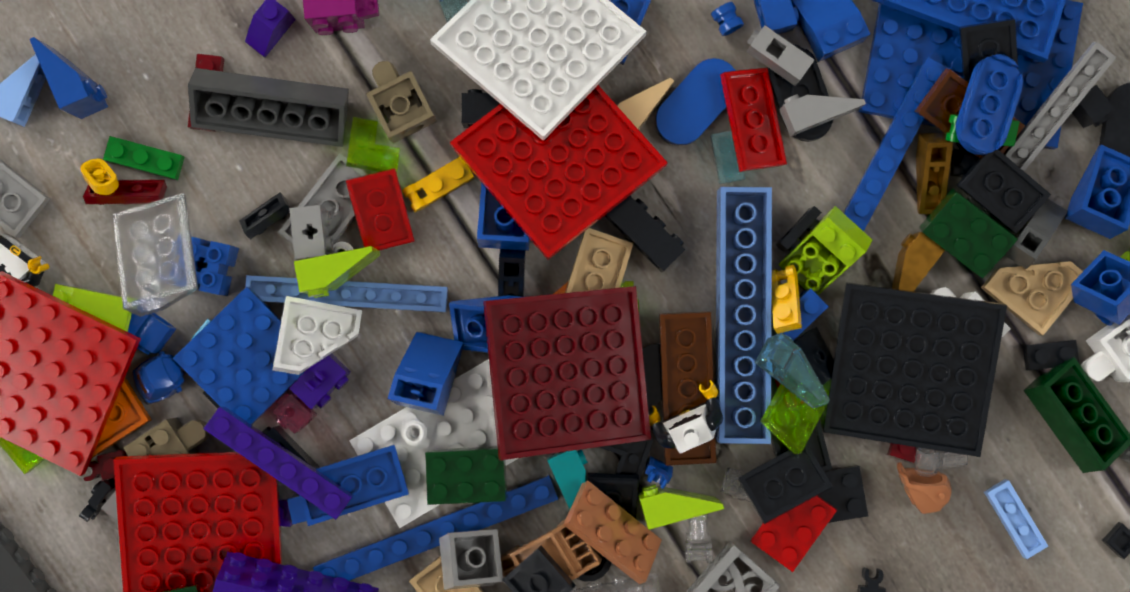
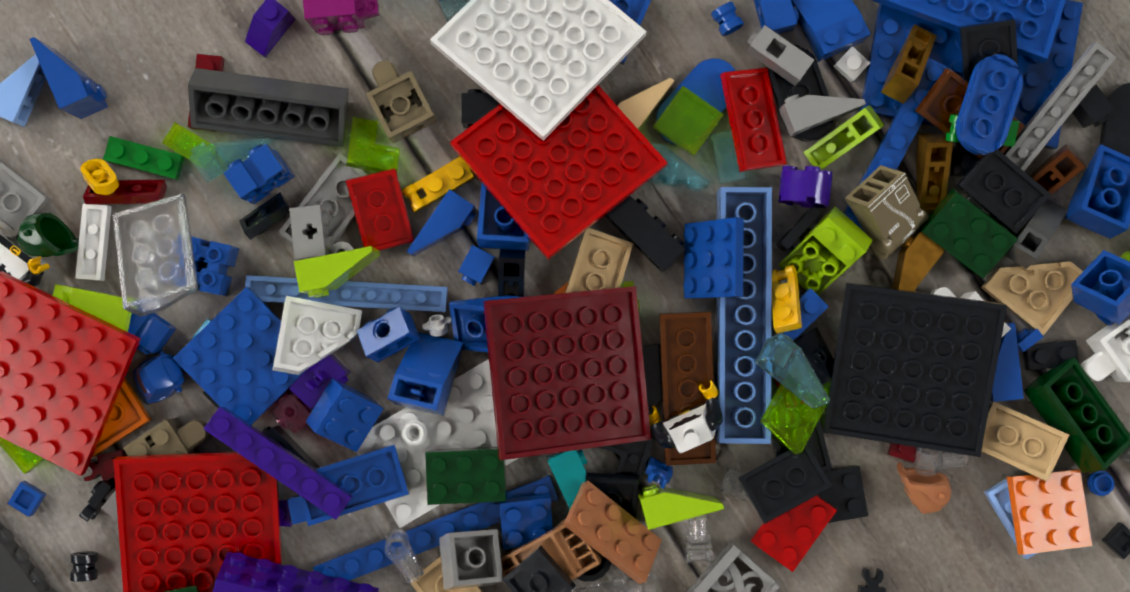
(26, 498): none -> blue plate
(46, 236): none -> dark green helmet
(84, 566): none -> black wheel
(93, 242): none -> white plate
(182, 140): none -> clear neon green plate
(216, 157): none -> clear light blue slope
(258, 174): none -> blue brick
(344, 415): none -> blue brick
(402, 334): none -> blue brick
(403, 557): none -> clear piece
(437, 325): none -> white plate
(445, 221): none -> blue slope
(476, 265): none -> blue brick
(524, 519): none -> blue plate
(679, 171): none -> clear light blue slope
(688, 121): none -> clear neon green plate
(713, 259): none -> blue plate
(805, 187): none -> dark purple brick
(844, 138): none -> lime slope
(851, 64): none -> white plate
(886, 209): none -> dark tan piece
(909, 64): none -> pearl gold slope
(1007, 377): none -> blue slope
(1022, 441): none -> tan plate
(1027, 338): none -> blue plate
(1049, 513): none -> plate
(1058, 169): none -> reddish brown slope
(1100, 483): none -> blue plate

